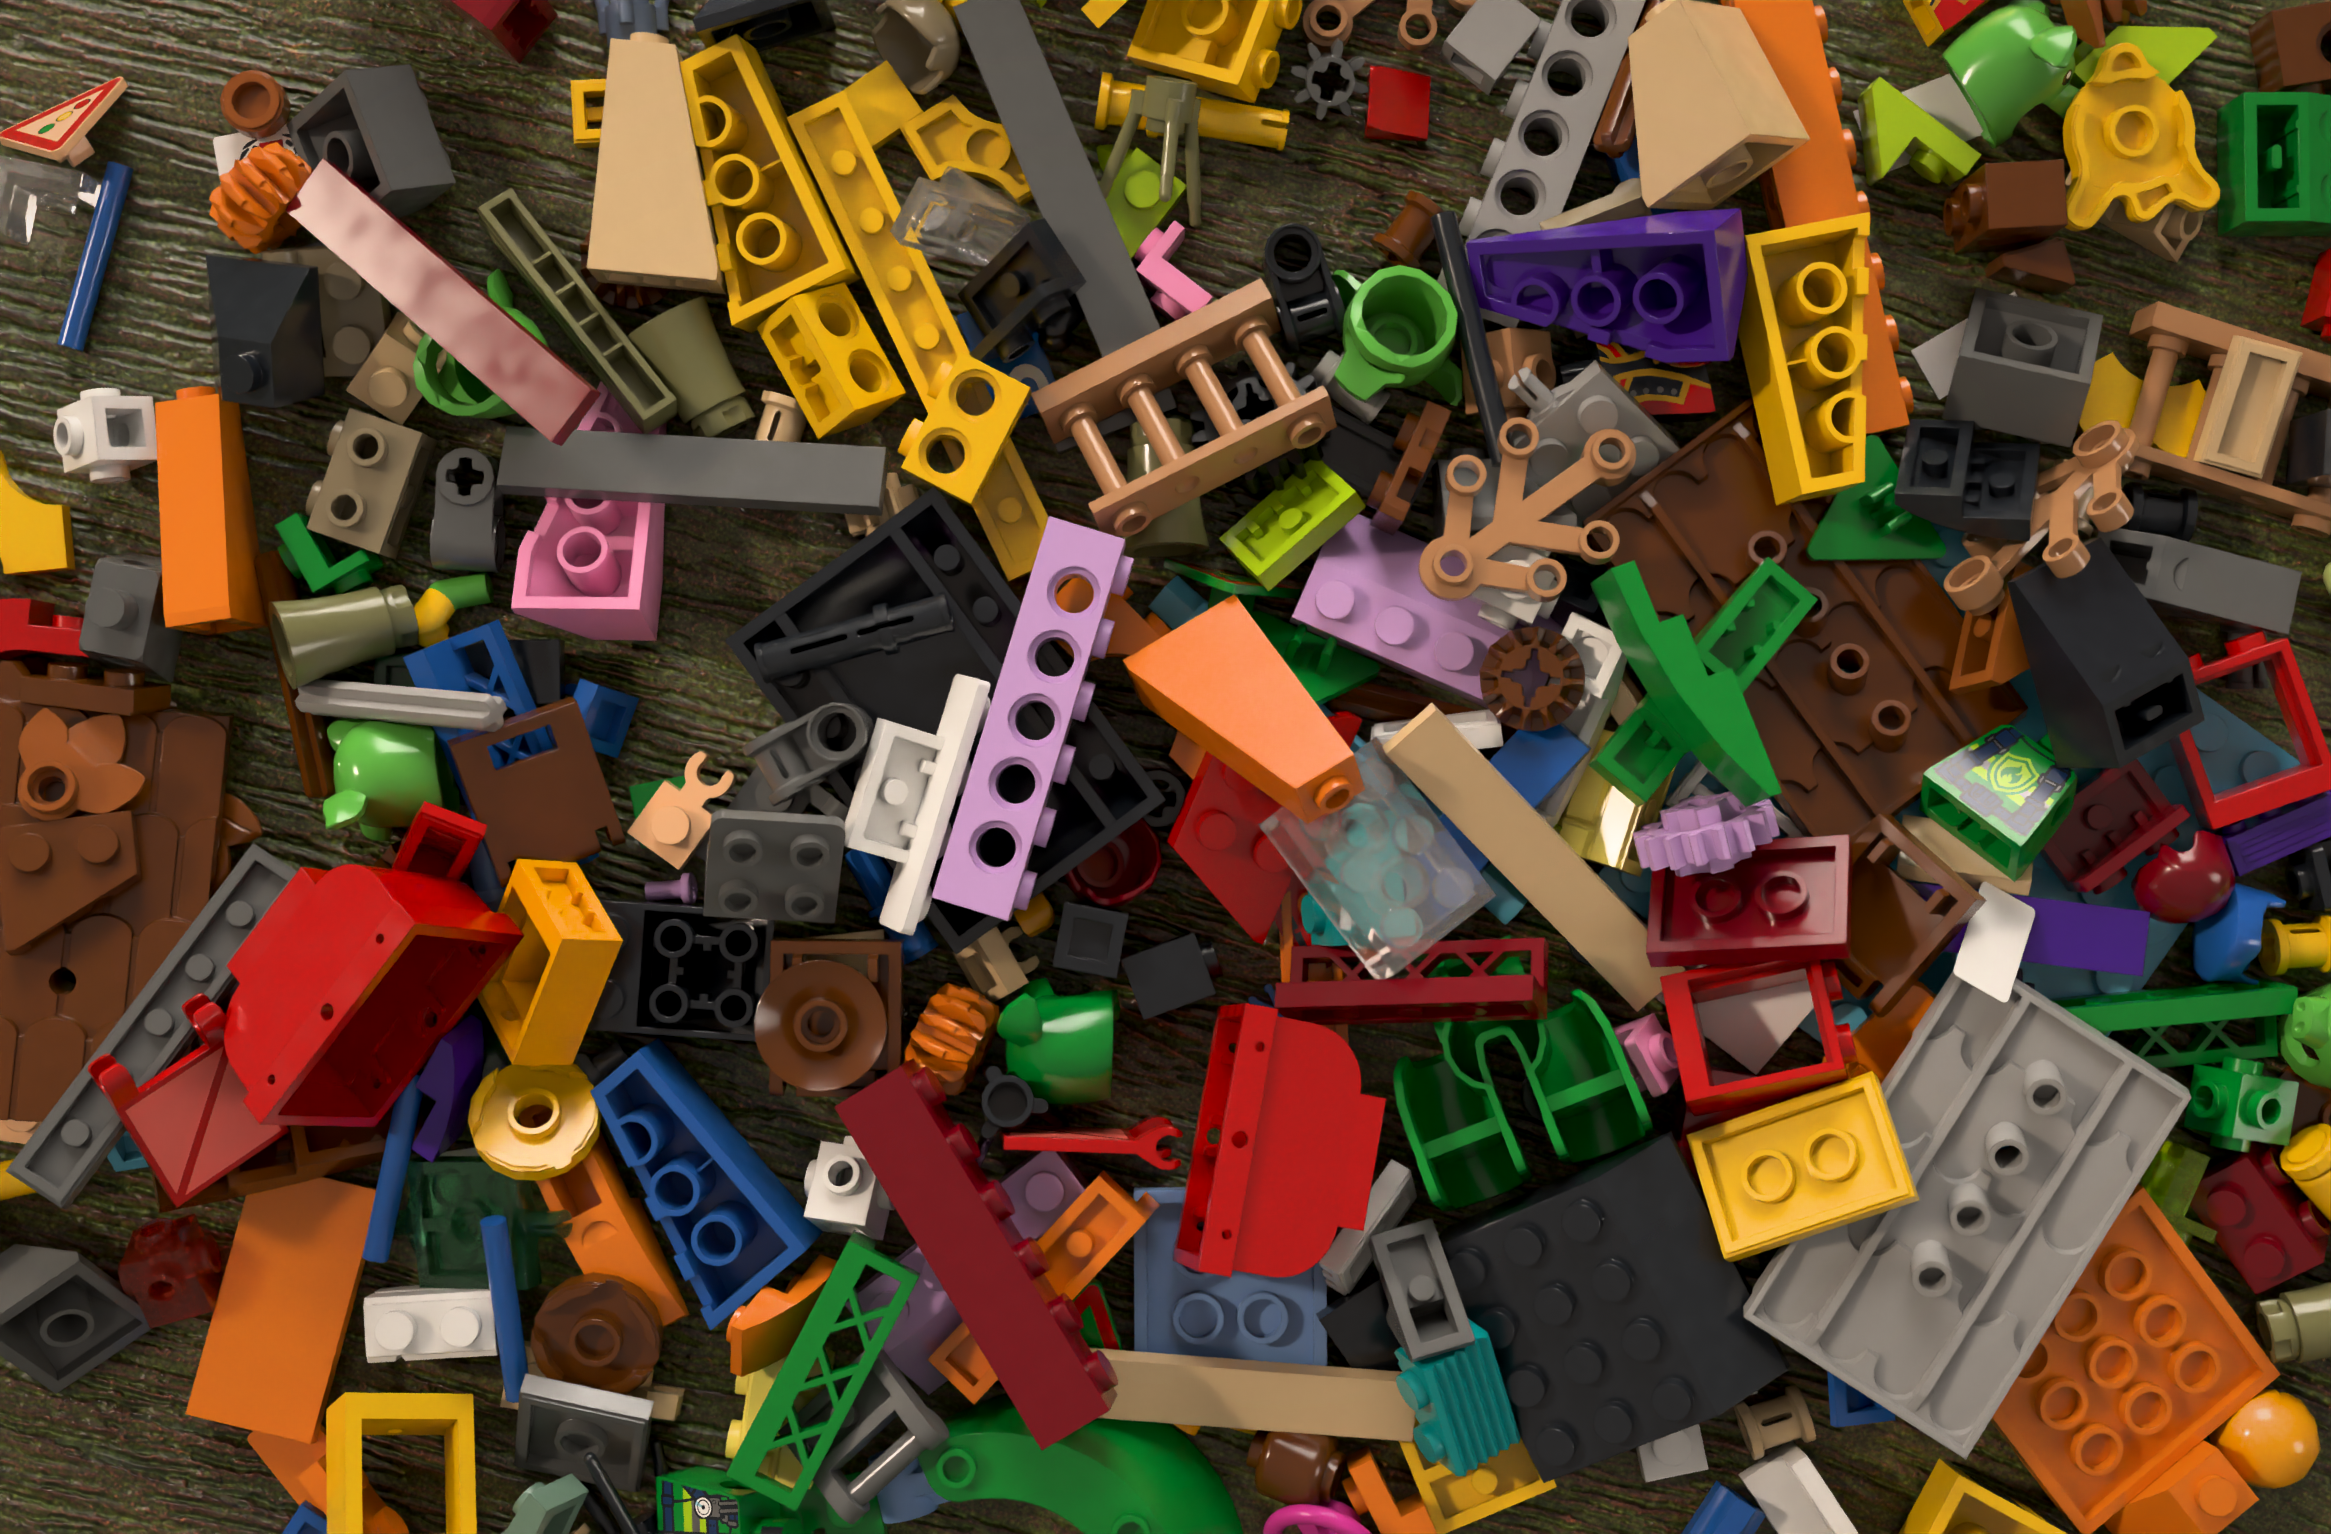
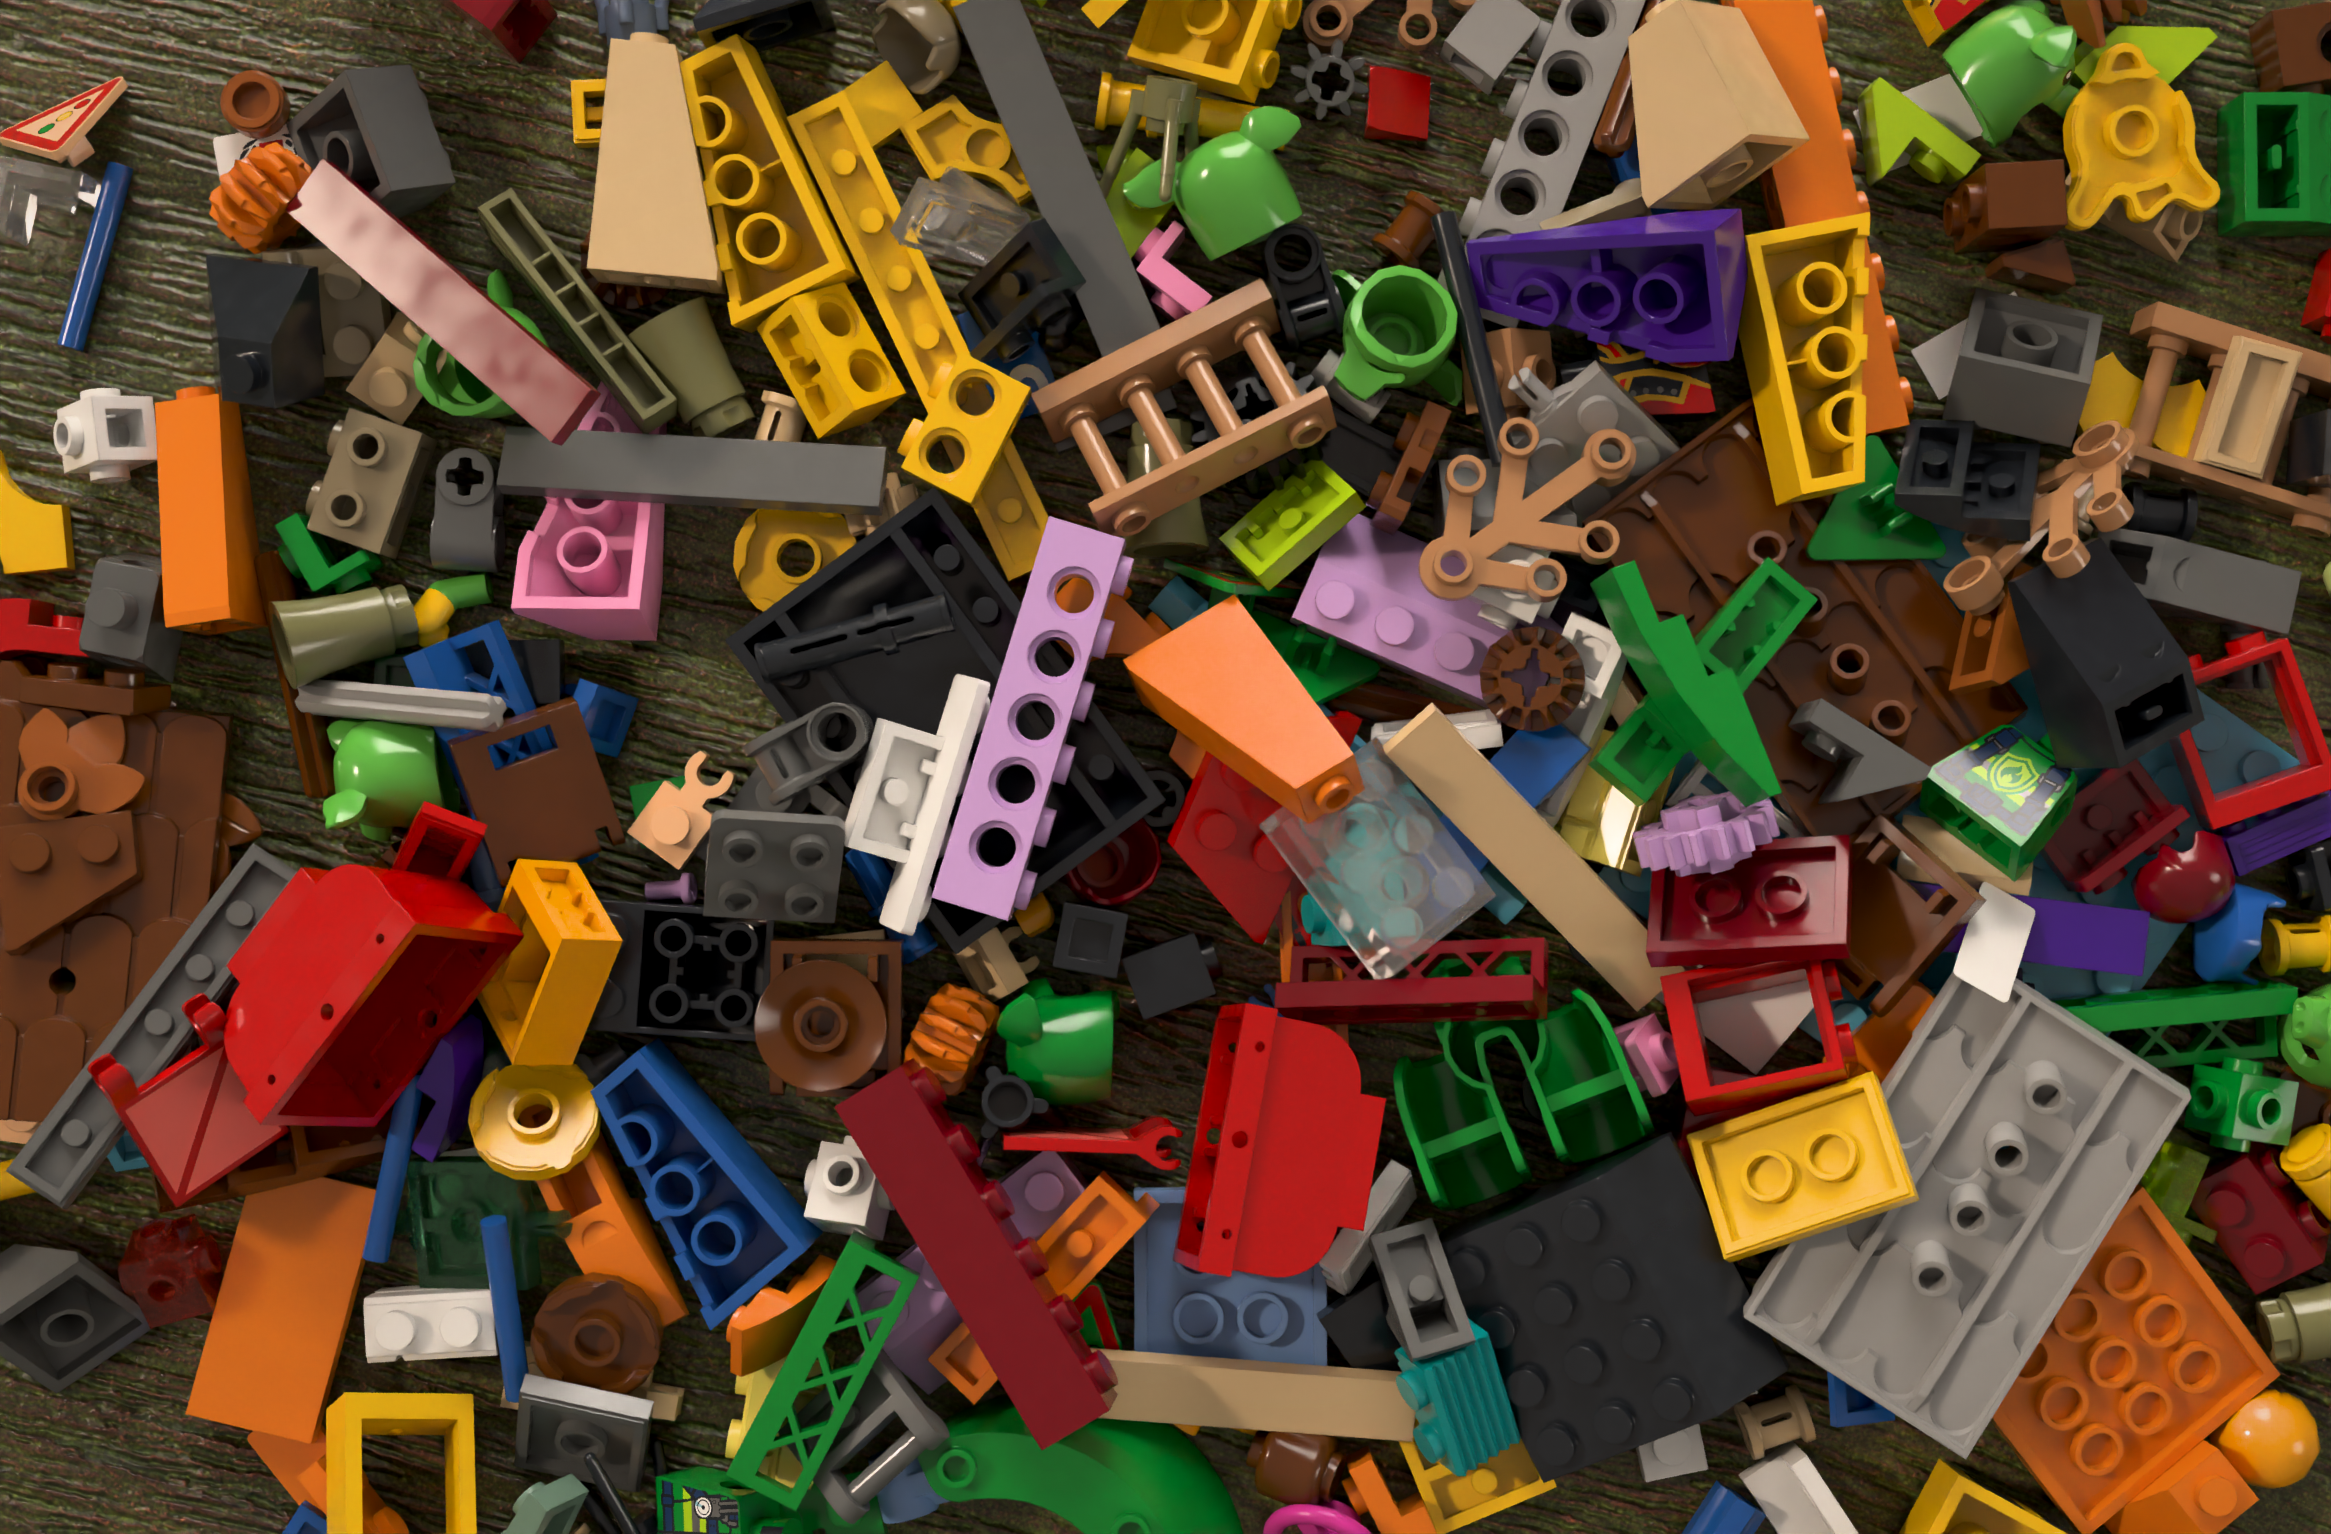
(764, 539): none -> yellow tile
(1231, 185): none -> bright green piece
(1867, 758): none -> dark grey slope

